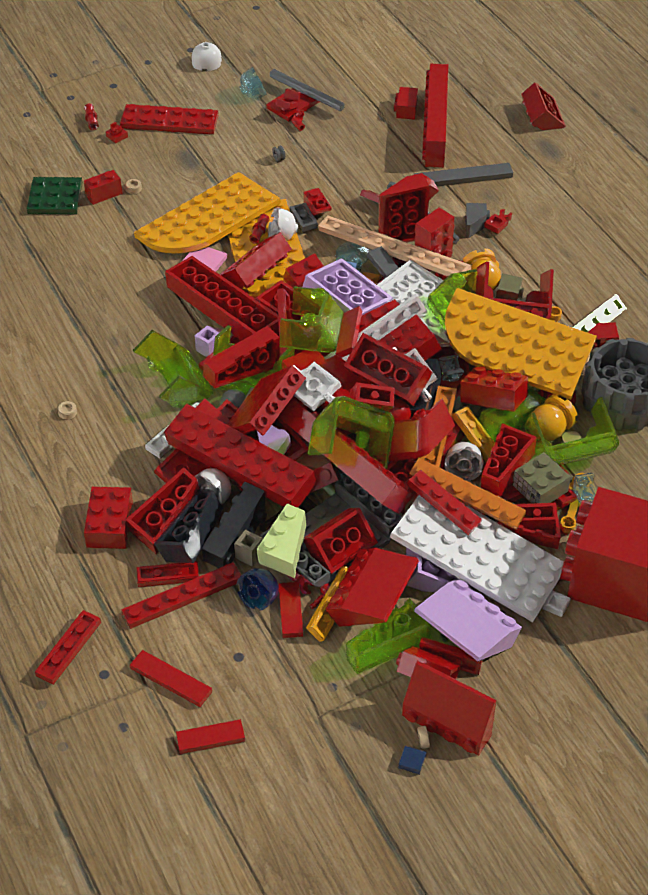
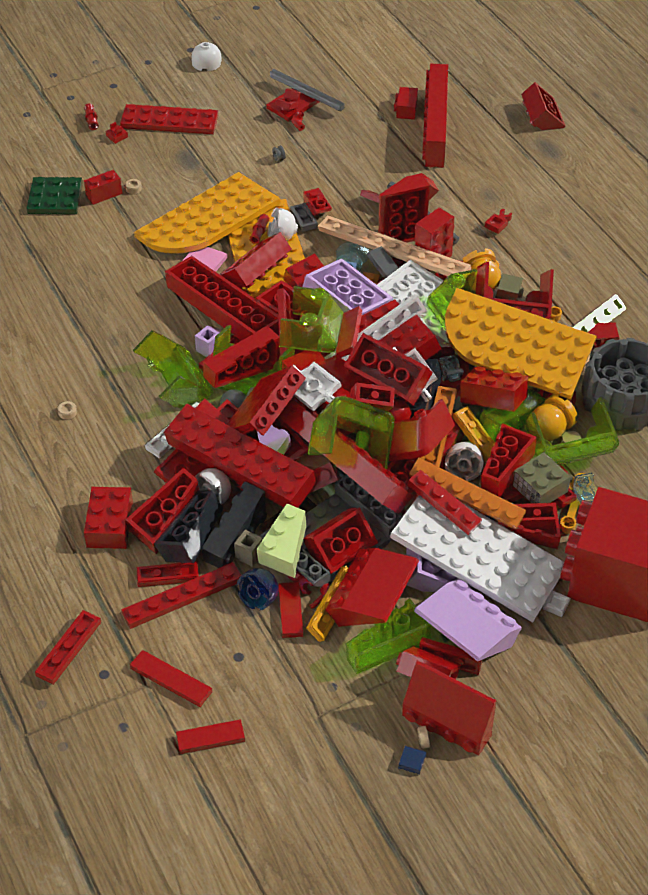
(251, 84): clear light blue cylinder -> none
(470, 174): dark grey tile -> none
(475, 217): dark grey slope -> none

